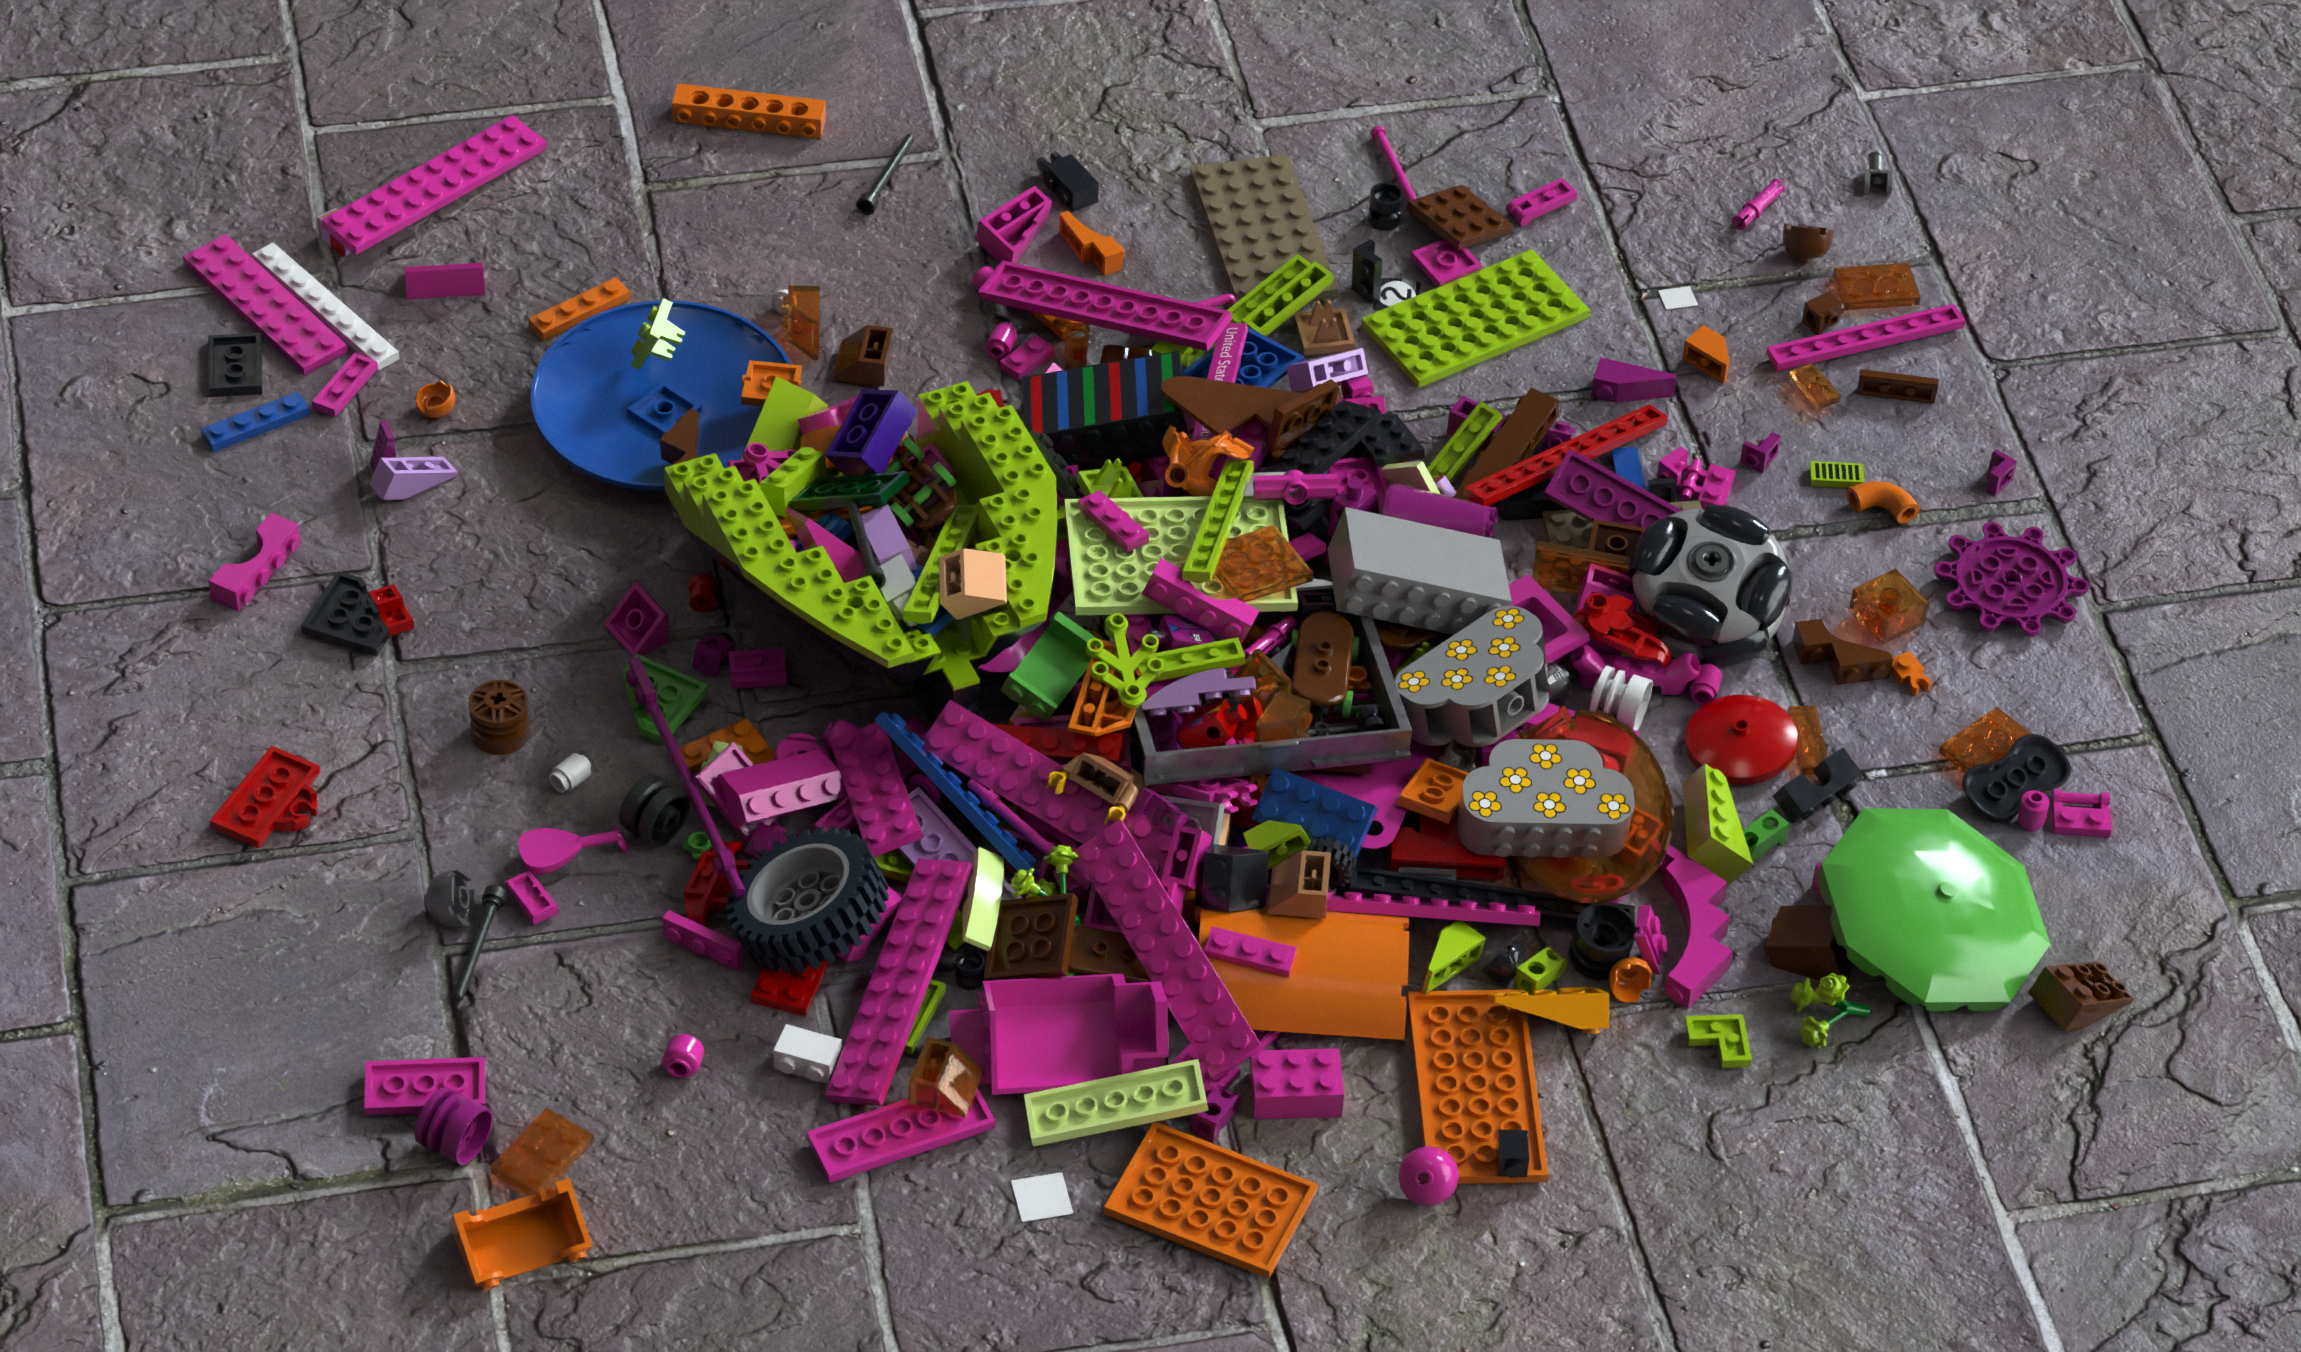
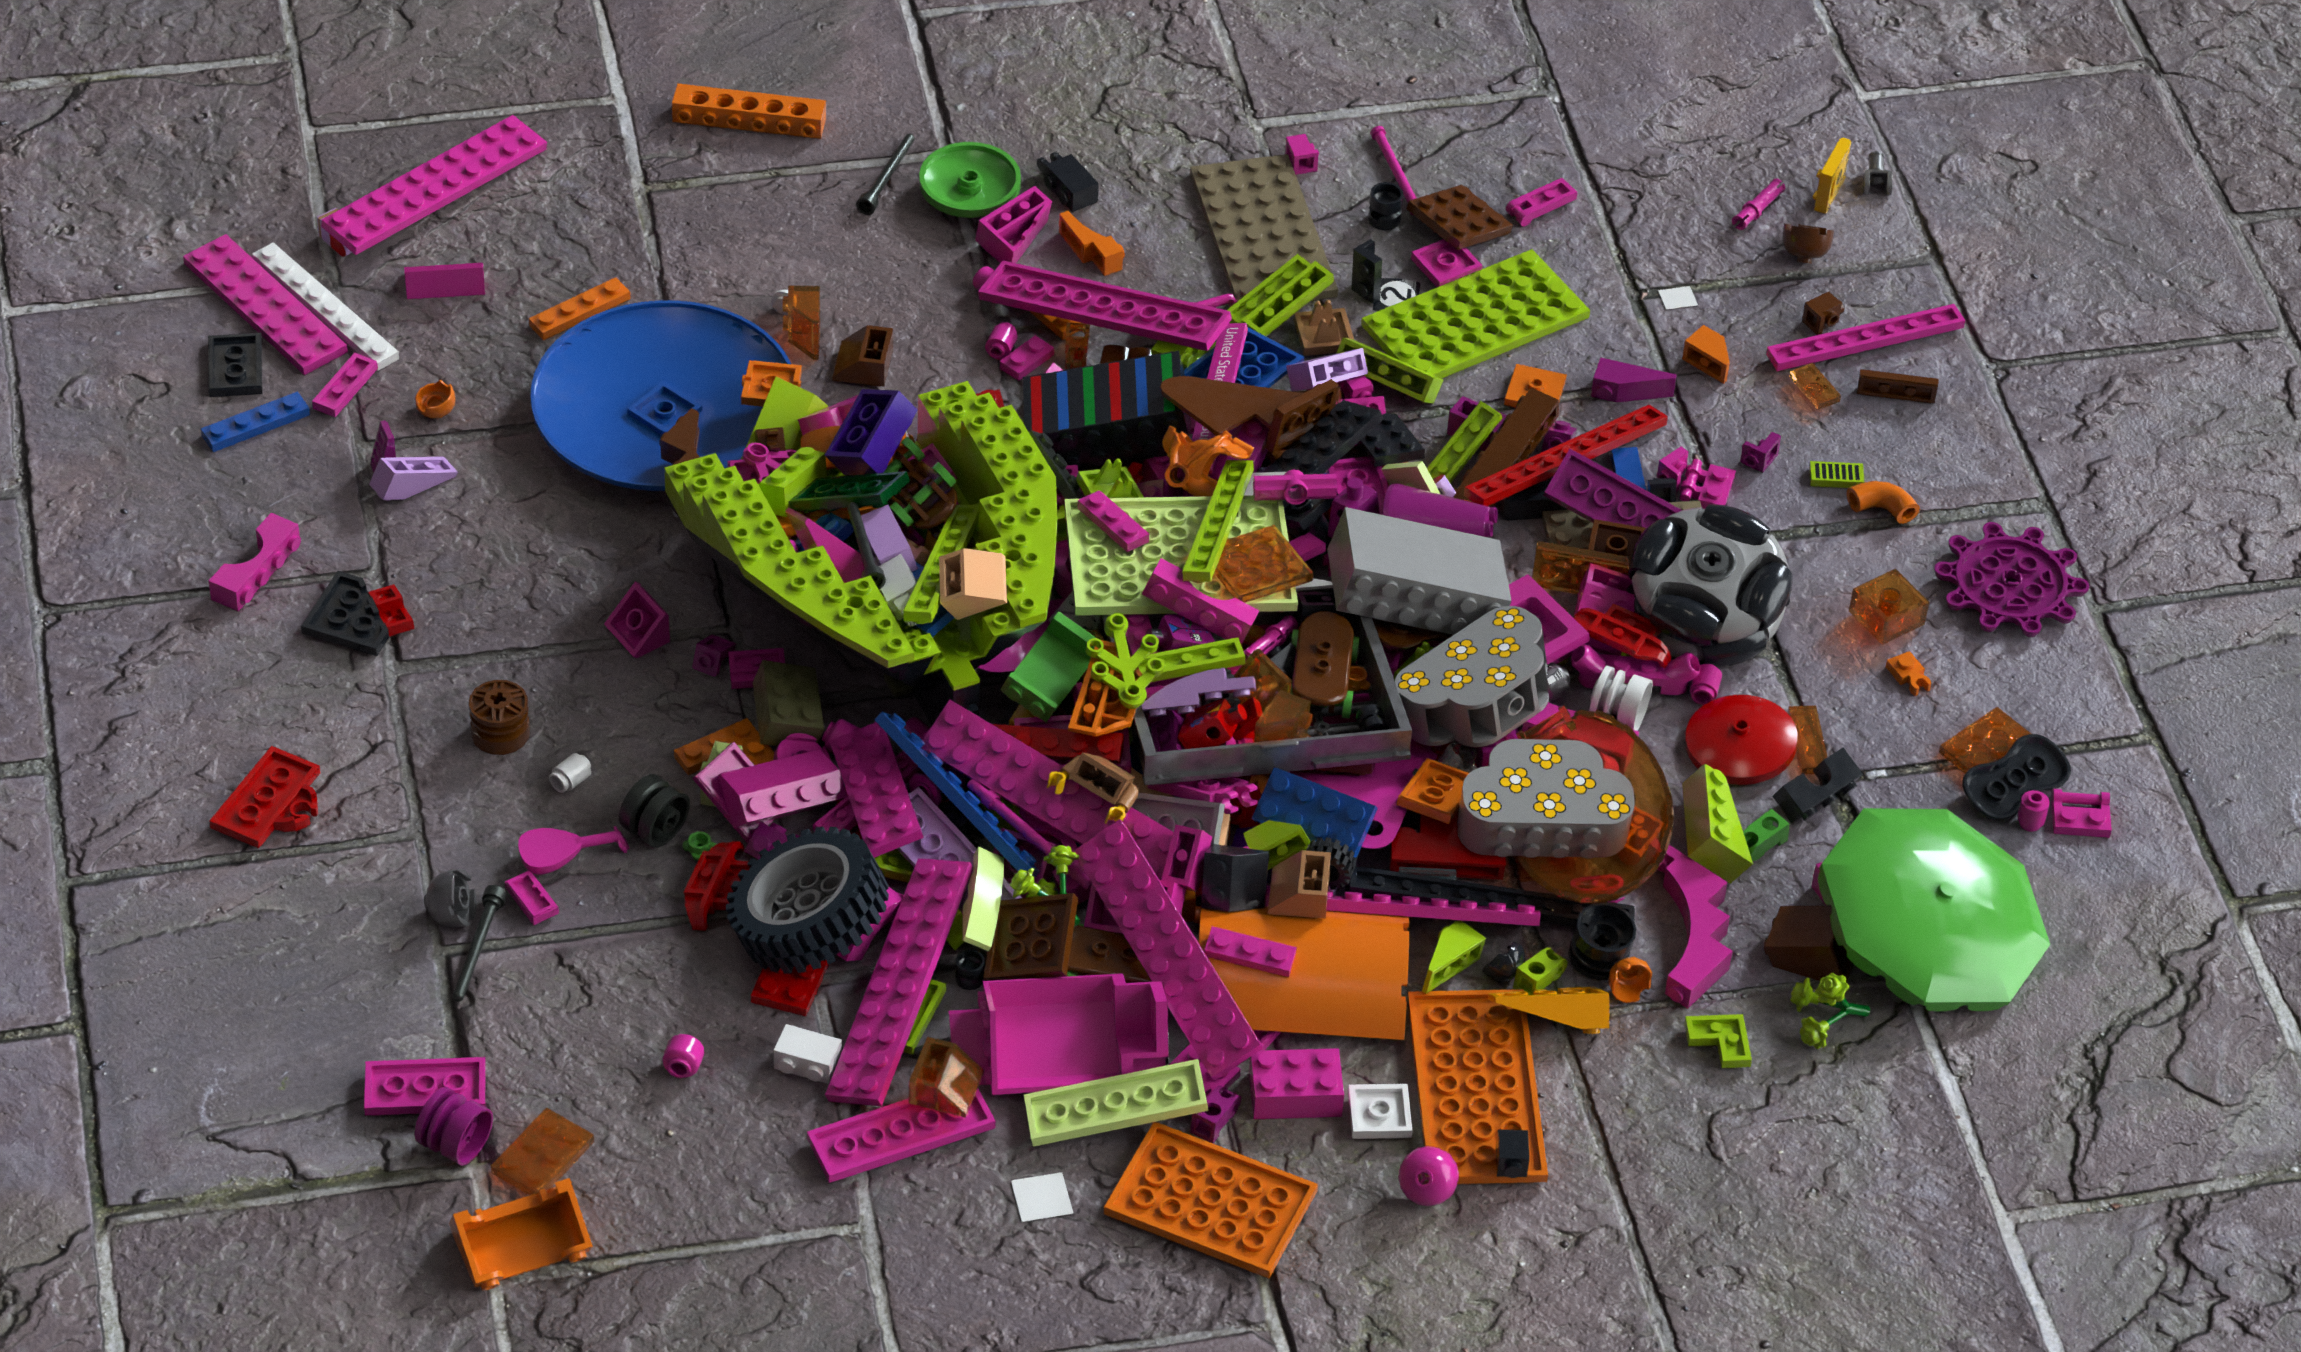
(646, 696): magenta bar -> none
(654, 336): lime plate -> none
(675, 695): bright green plate -> none
(702, 593): red wheel -> none
(702, 940): dark pink plate -> none
(772, 438): none -> reddish brown tile
(786, 702): none -> olive brick
(969, 179): none -> bright green dish
(1158, 810): magenta leg -> none
(1302, 154): none -> dark pink brick
(1380, 1111): none -> white plate
(1396, 372): none -> lime brick
(1539, 379): none -> orange plate
(1607, 613): red plate -> none
(1649, 938): dark pink plate -> none
(1832, 176): none -> yellow container
(1846, 659): reddish brown arch -> none
(1876, 286): clear orange plate -> none
(2001, 472): magenta bracket -> none
(2079, 994): reddish brown slope -> none

